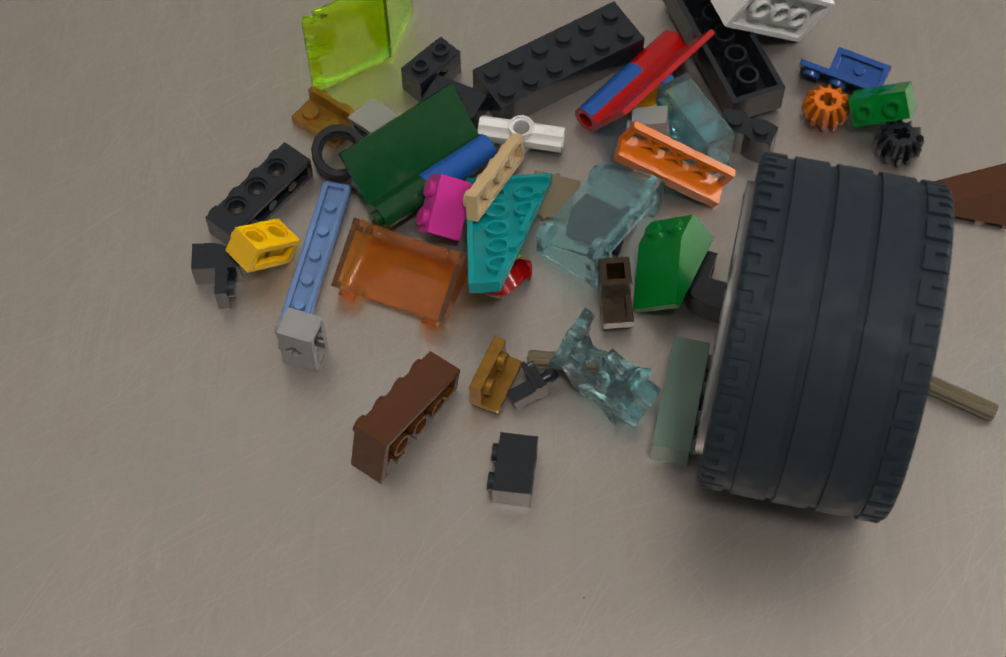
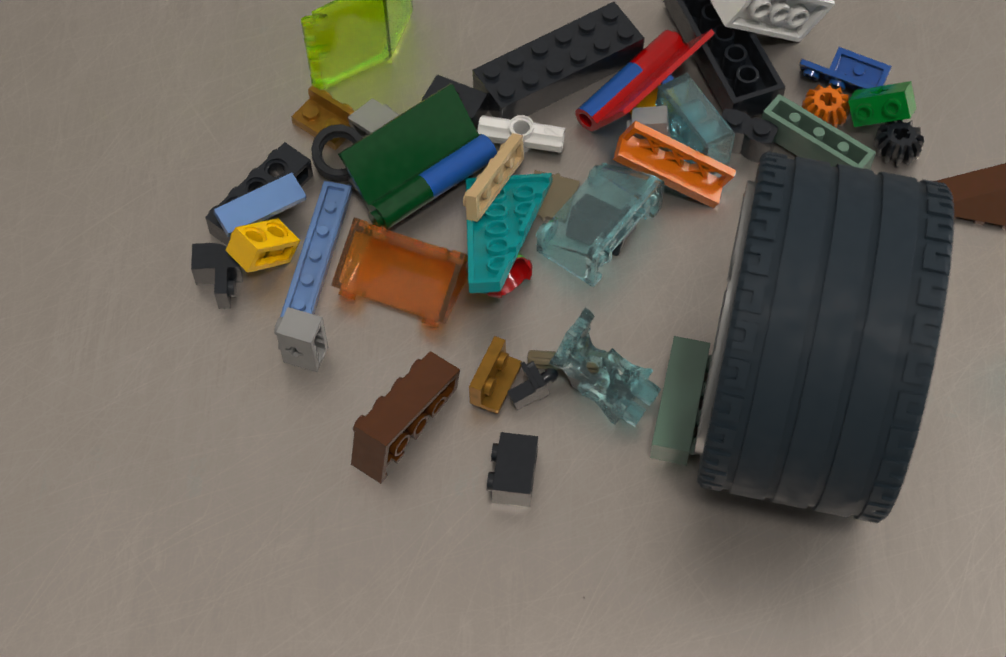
(260, 203): none -> medium blue tile
(436, 59): black brick -> none
(443, 207): dark pink brick -> none
(615, 292): dark brown brick -> none
(668, 262): green slope -> none
(705, 293): black brick -> none
(813, 137): none -> sand green brick
(963, 398): dark tan axle -> none

